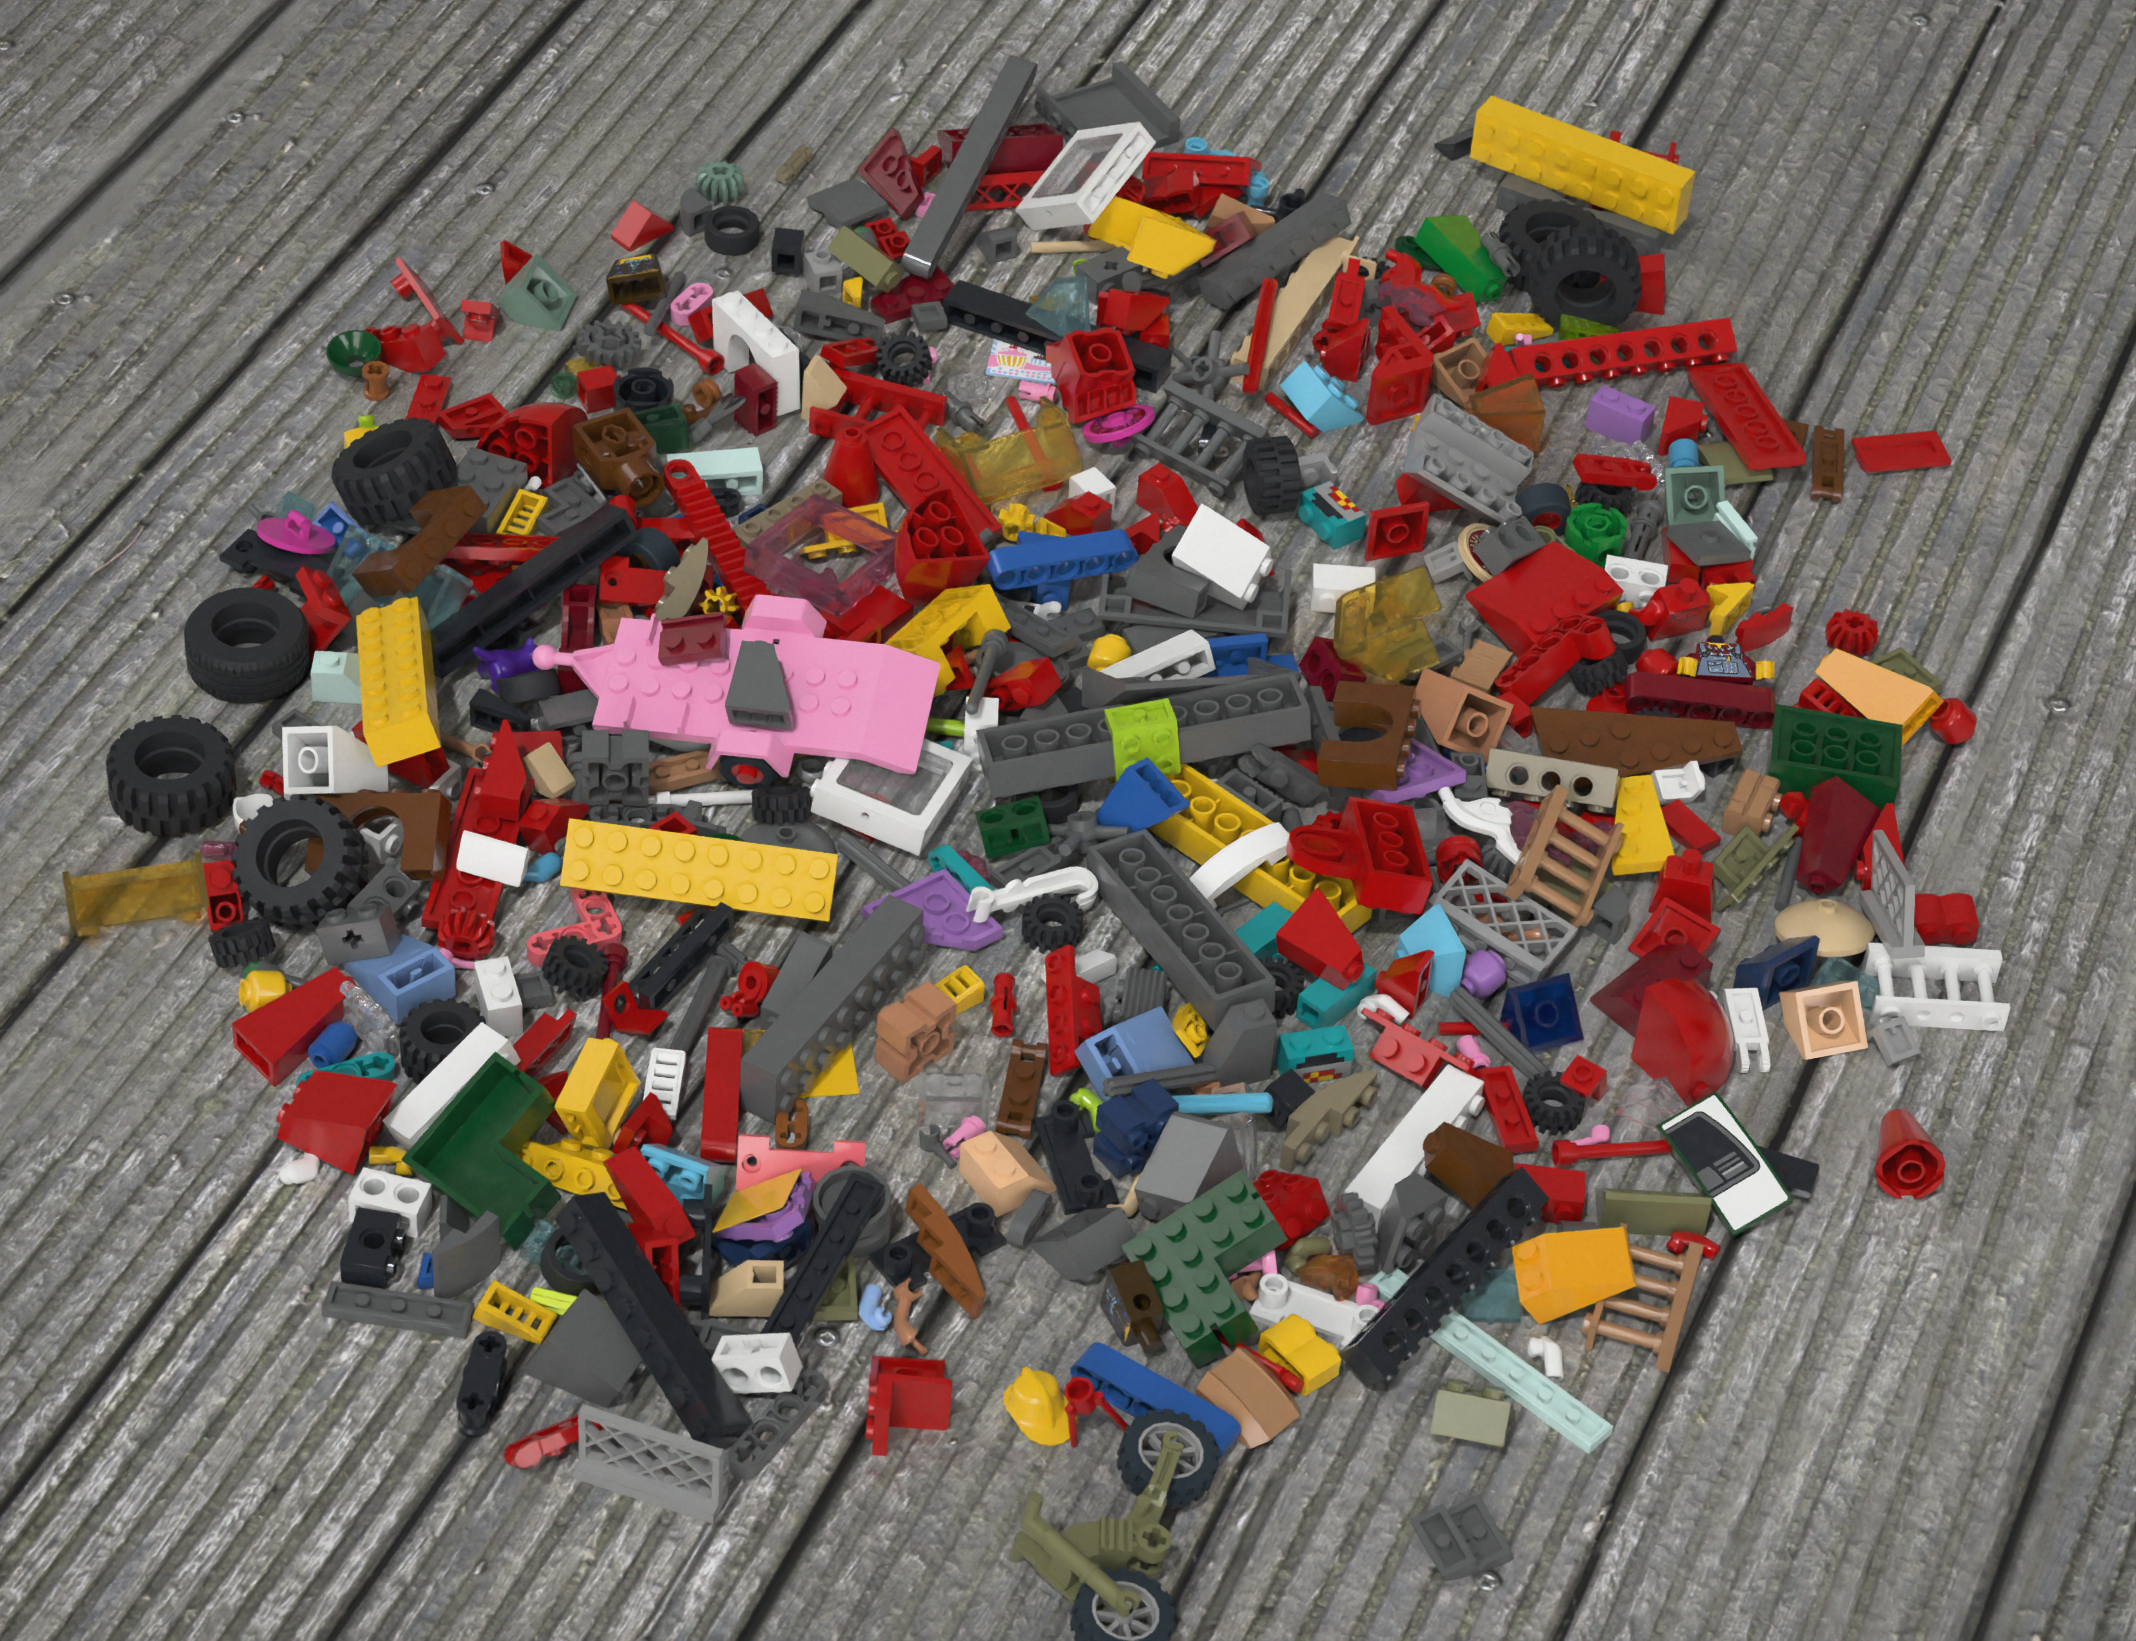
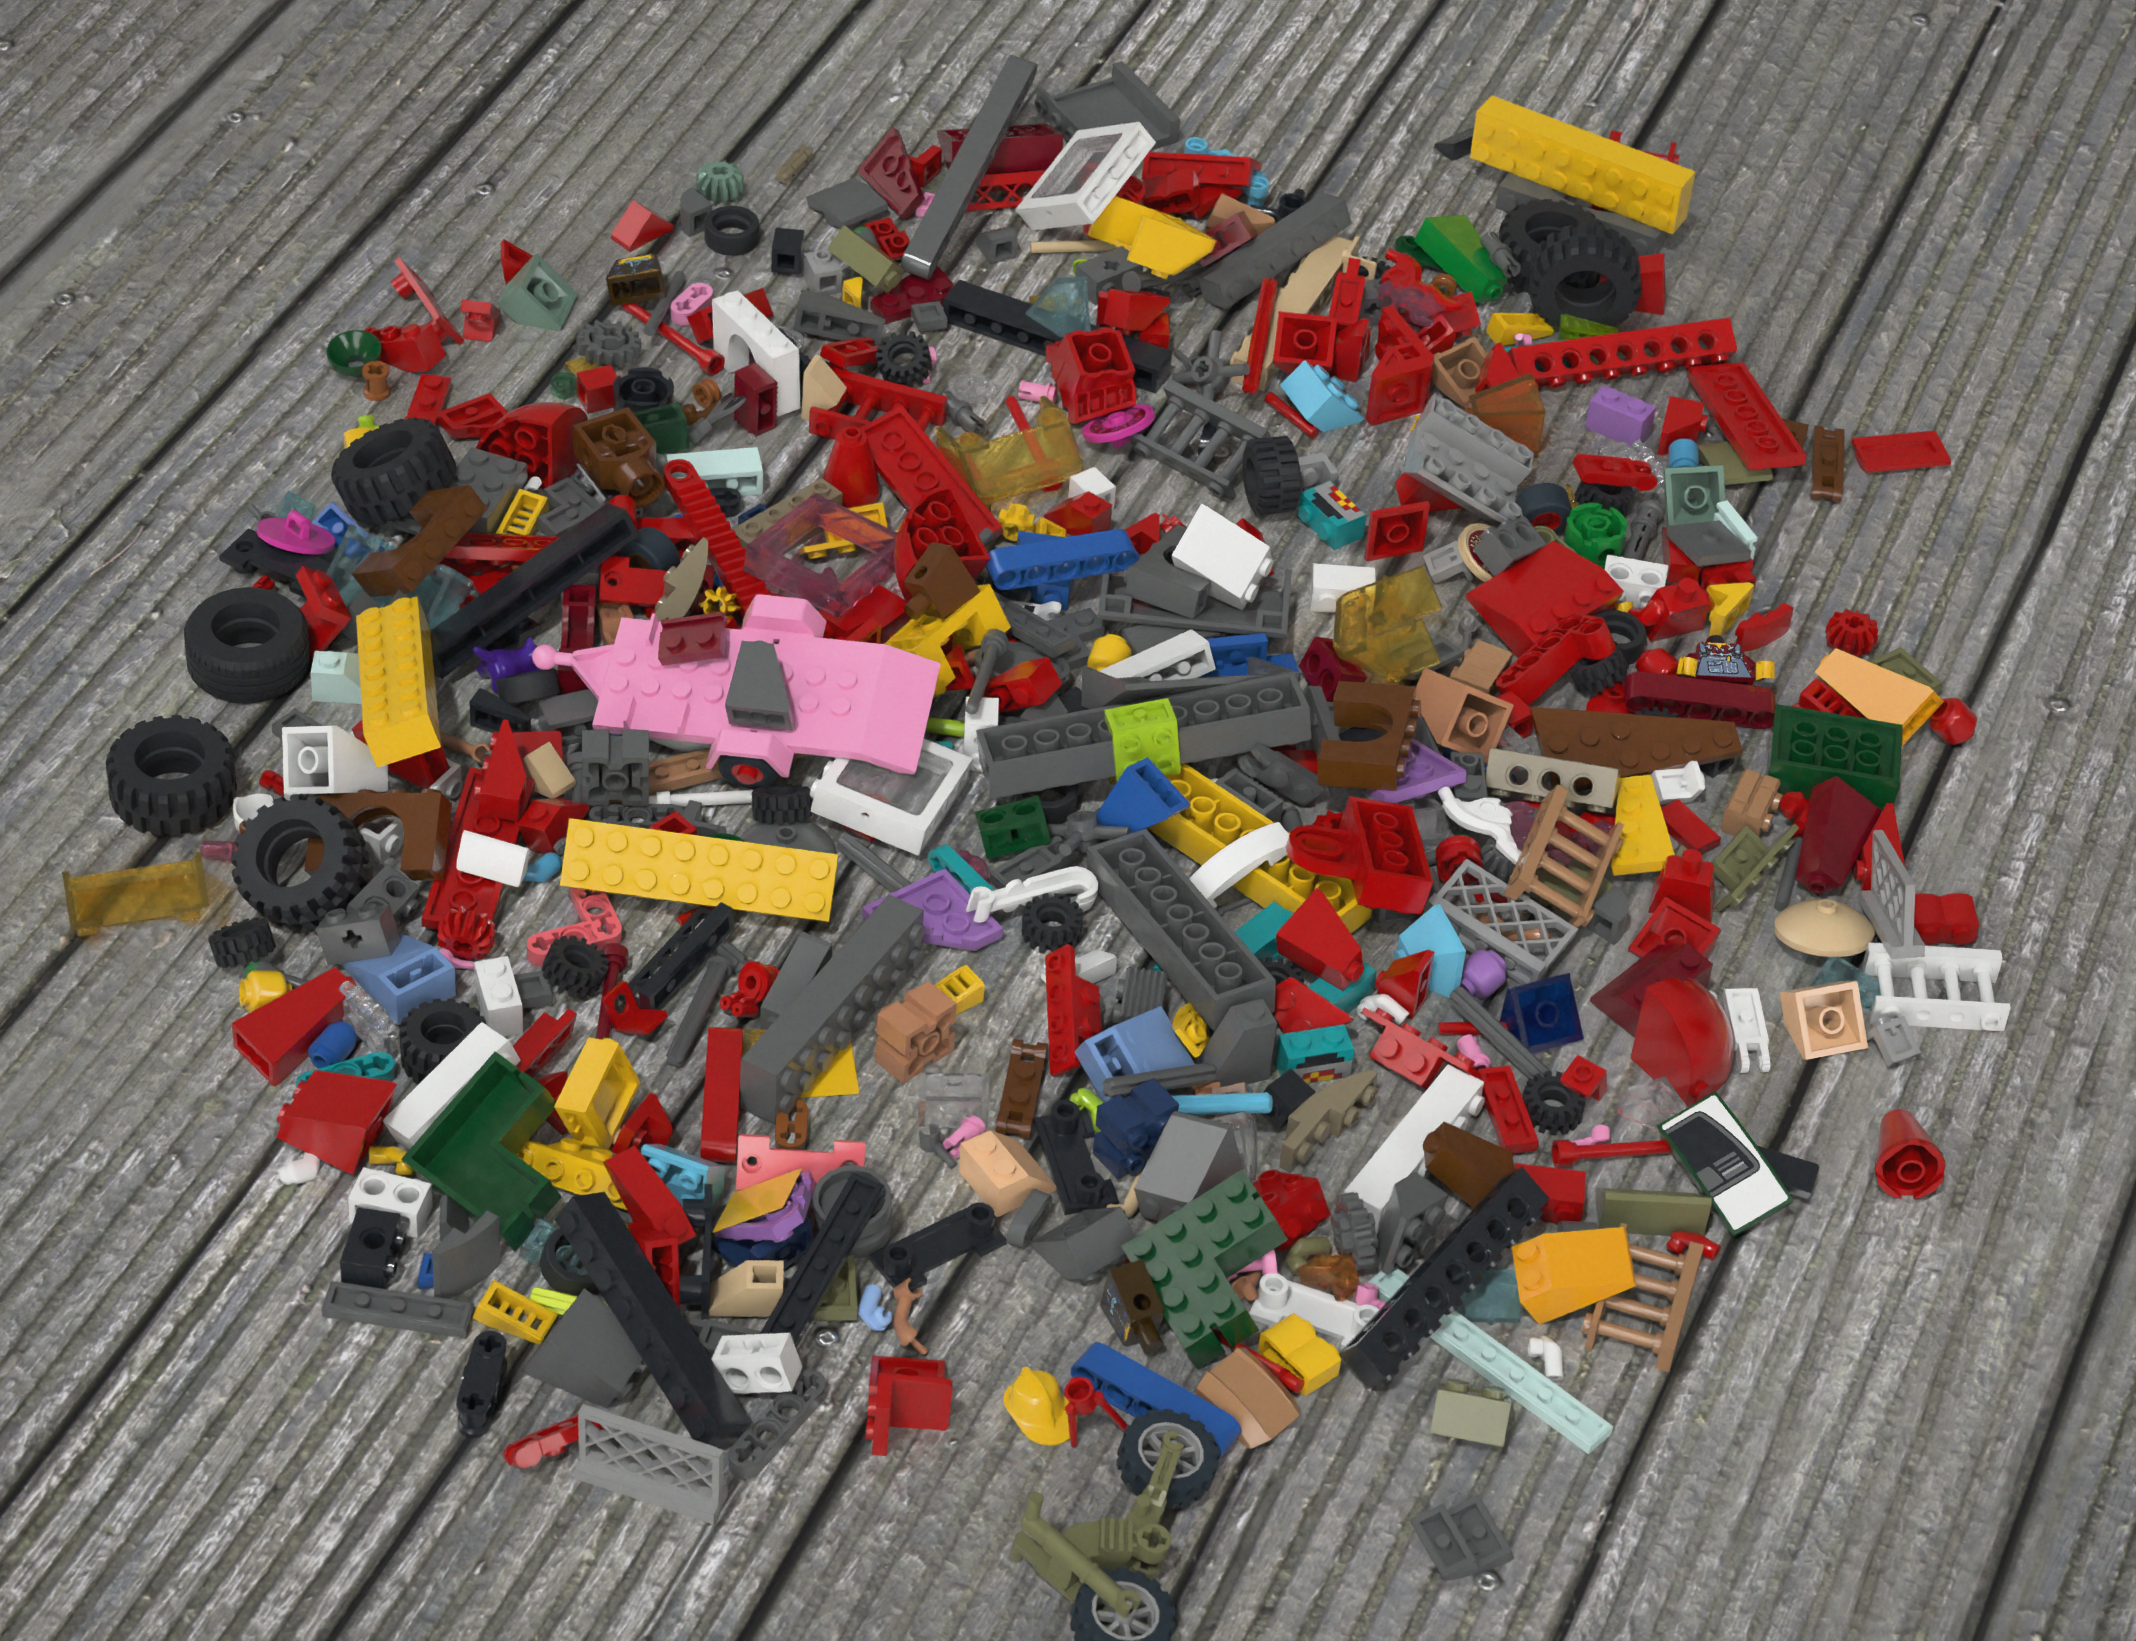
(222, 893): red slope -> none
(667, 1064): white slope -> none
(810, 763): light grey piece -> none
(938, 583): none -> reddish brown torso
(950, 1258): dark orange slope -> none
(1003, 1005): red pin -> none
(1018, 363): sticker -> none
(1165, 492): red slope -> none
(1303, 1009): none -> red wing
(1304, 338): none -> red slope
(1778, 968): dark blue slope -> none

